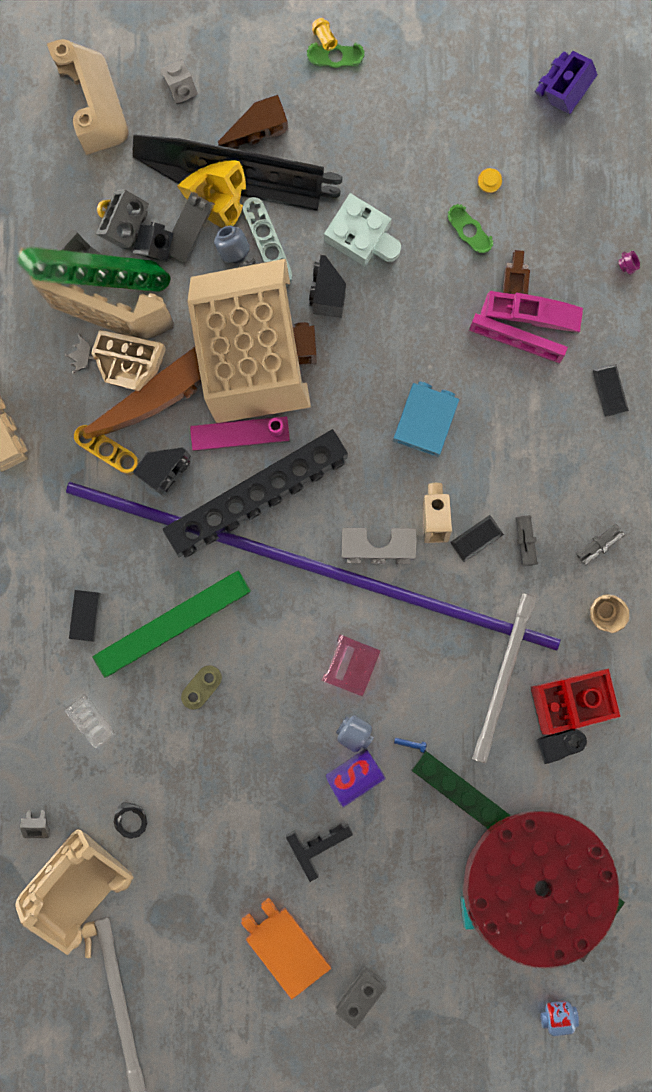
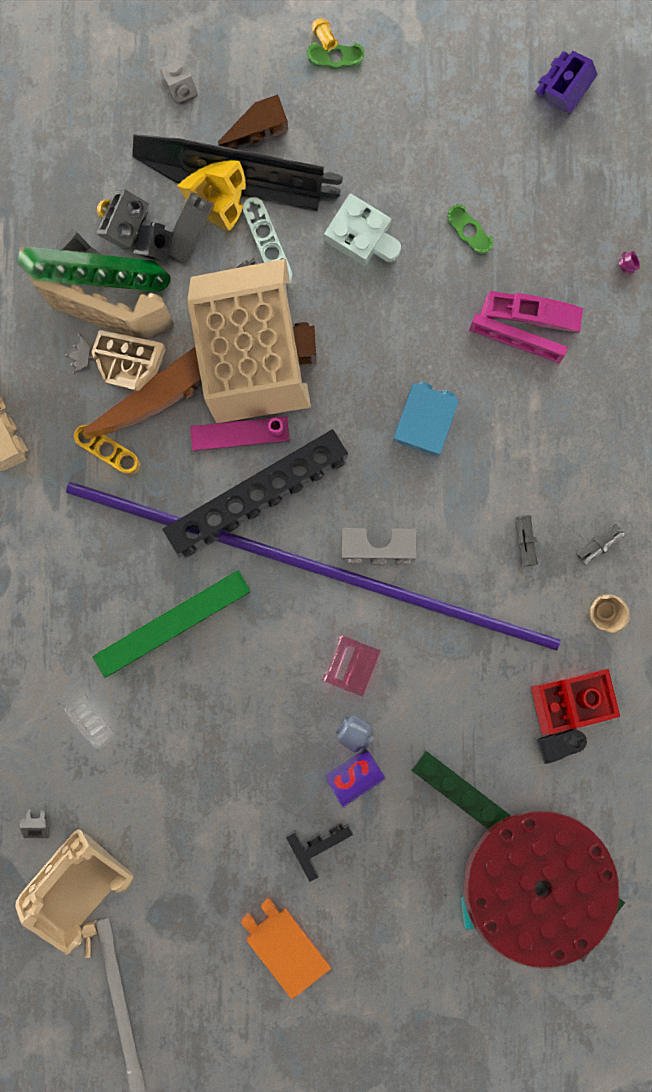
(84, 615): black tile -> none
(102, 122): tan windscreen -> none
(125, 807): black piece -> none
(161, 468): black slope -> none
(201, 687): olive plate -> none
(231, 244): sand blue head -> none
(330, 289): black slope -> none
(360, 997): dark grey hinge -> none
(422, 747): blue piece -> none
(436, 523): tan torso -> none
(477, 538): black tile -> none
(489, 180): yellow plate -> none
(516, 275): reddish brown hinge -> none
(522, 616): light grey piece -> none
(560, 1018): medium blue head -> none
(610, 390): black tile -> none

